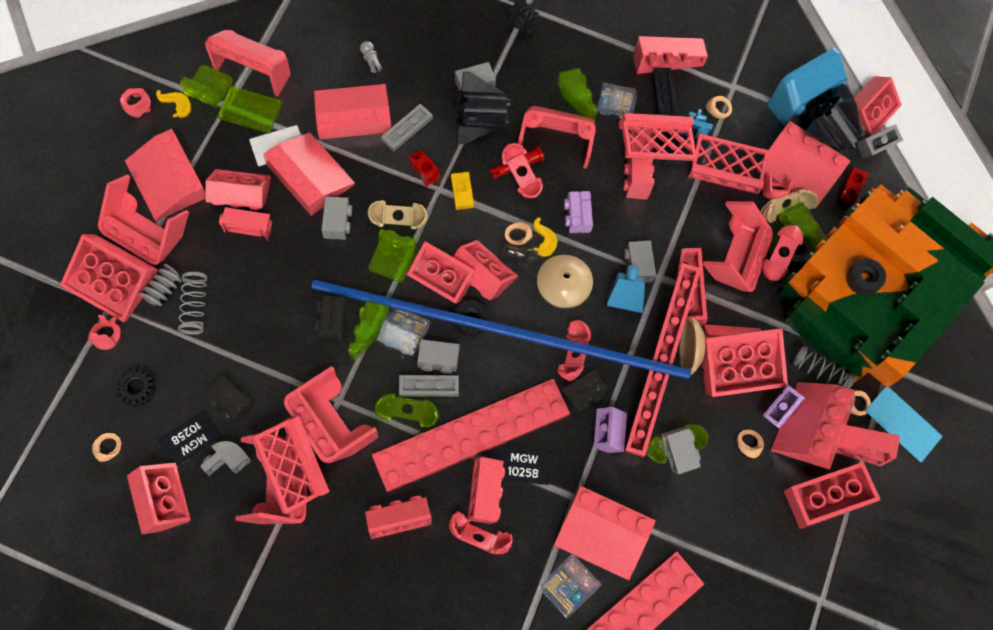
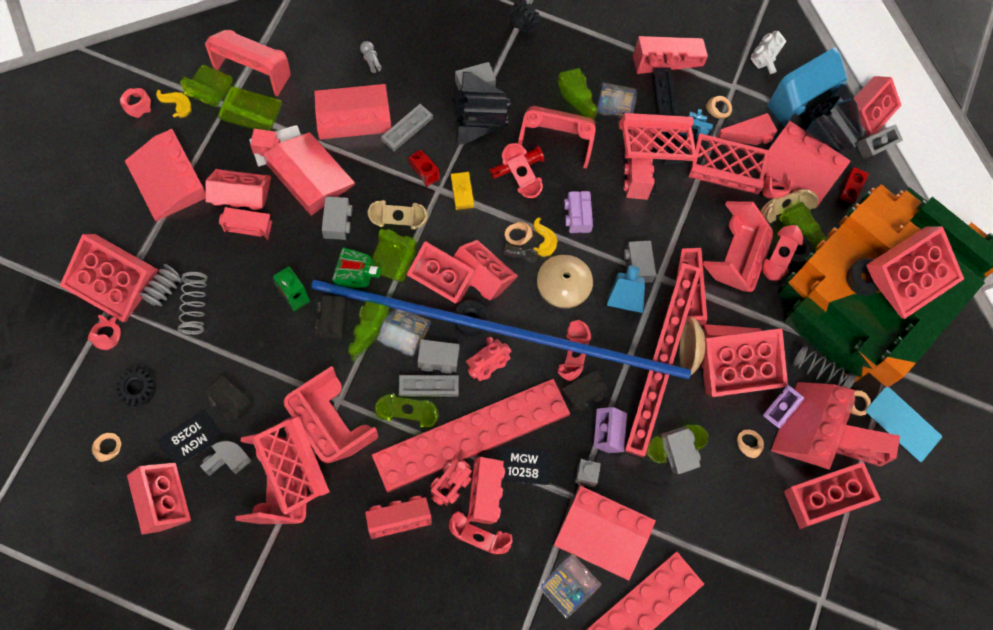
(133, 231): coral windscreen -> none
(263, 141): none -> coral brick
(289, 286): none -> green torso
(354, 269): none -> green torso
(454, 477): none -> coral brick
(488, 359): none -> coral brick
(587, 473): none -> light grey brick
(751, 131): none -> coral slope
(768, 50): none -> white brick
(916, 270): none -> coral slope

